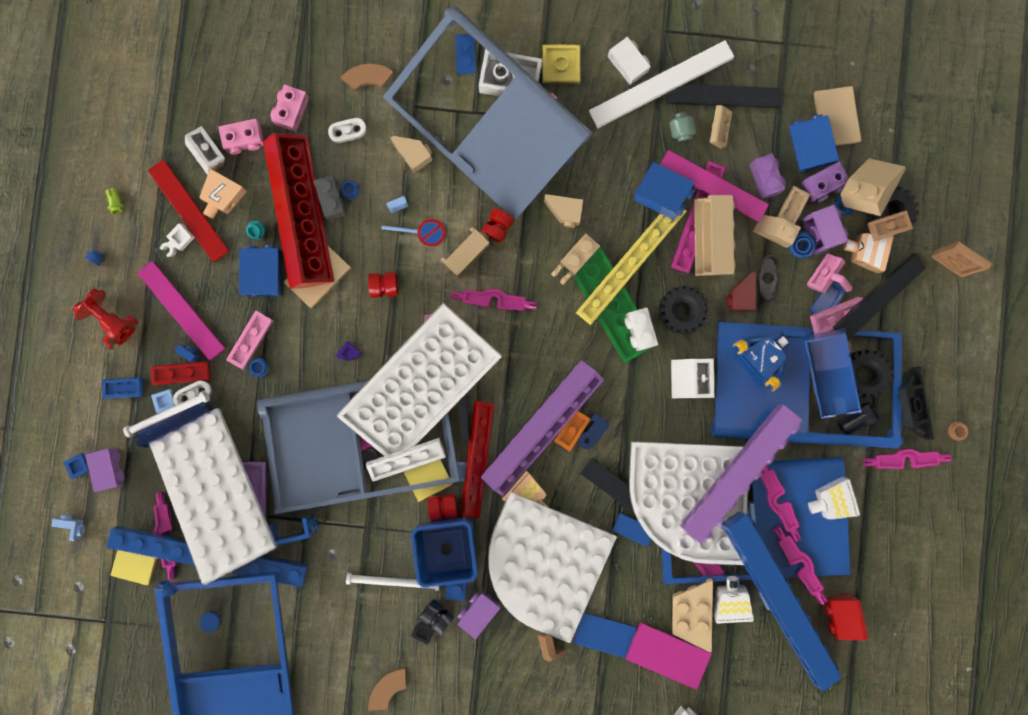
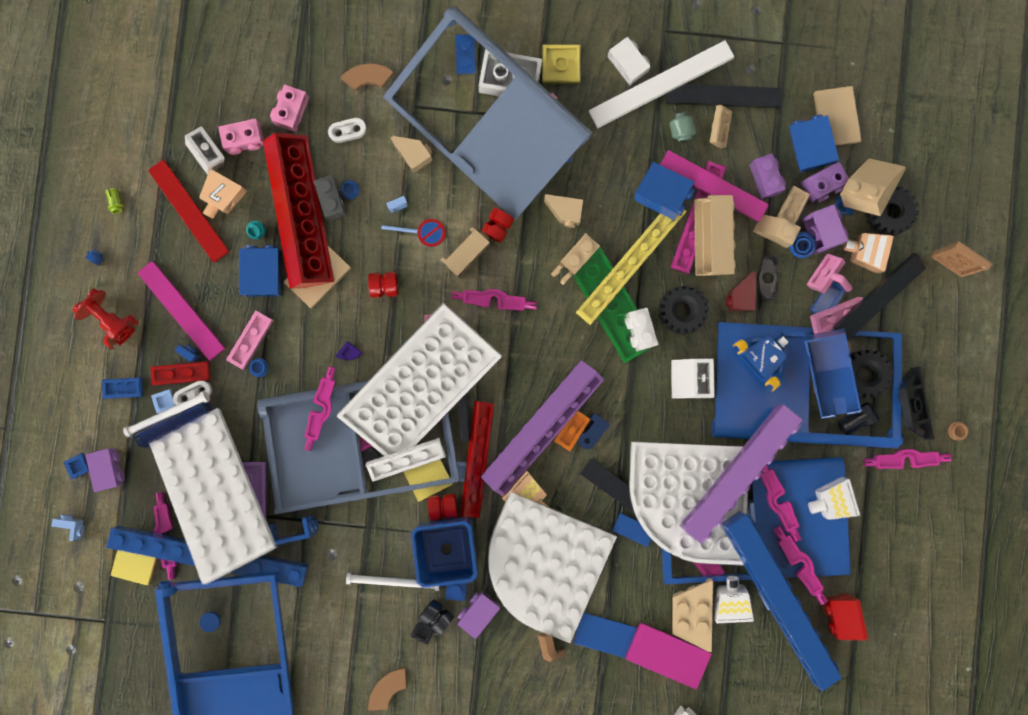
(179, 239): white plate -> none
(322, 398): none -> dark pink piece
(890, 226): medium nougat plate -> none

